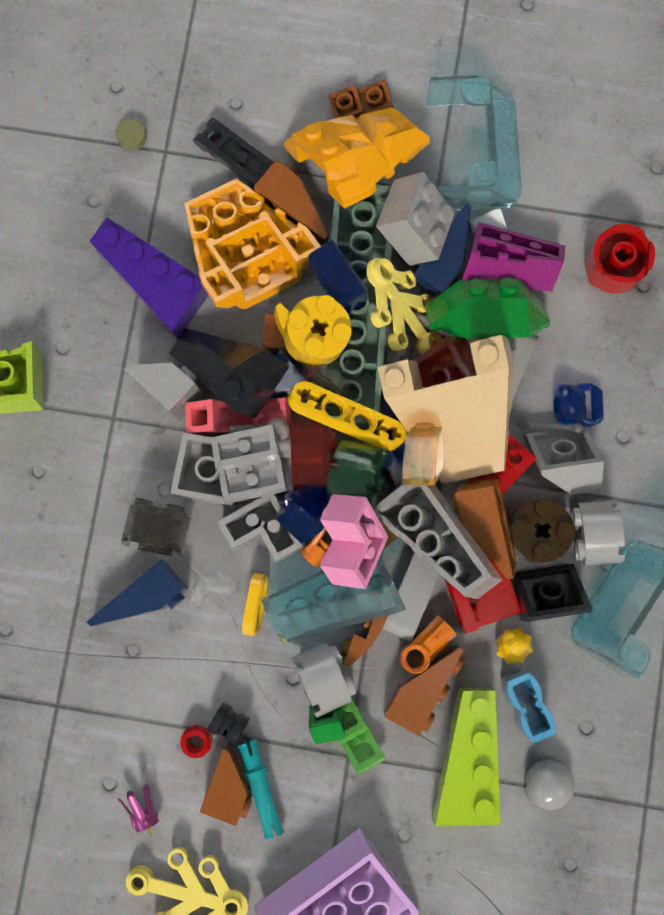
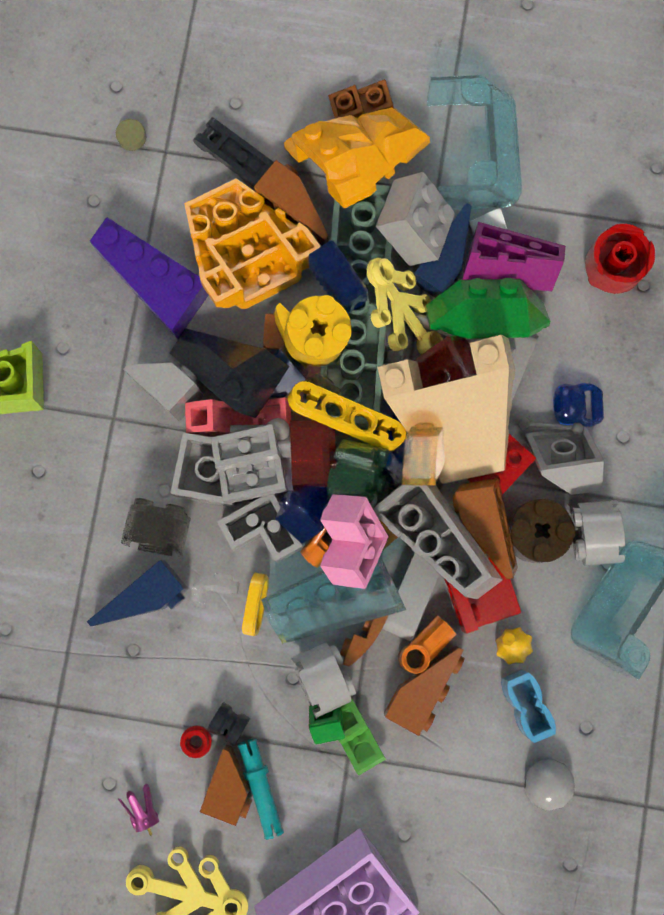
(470, 770): lime wedge -> none
(550, 593): black slope -> none

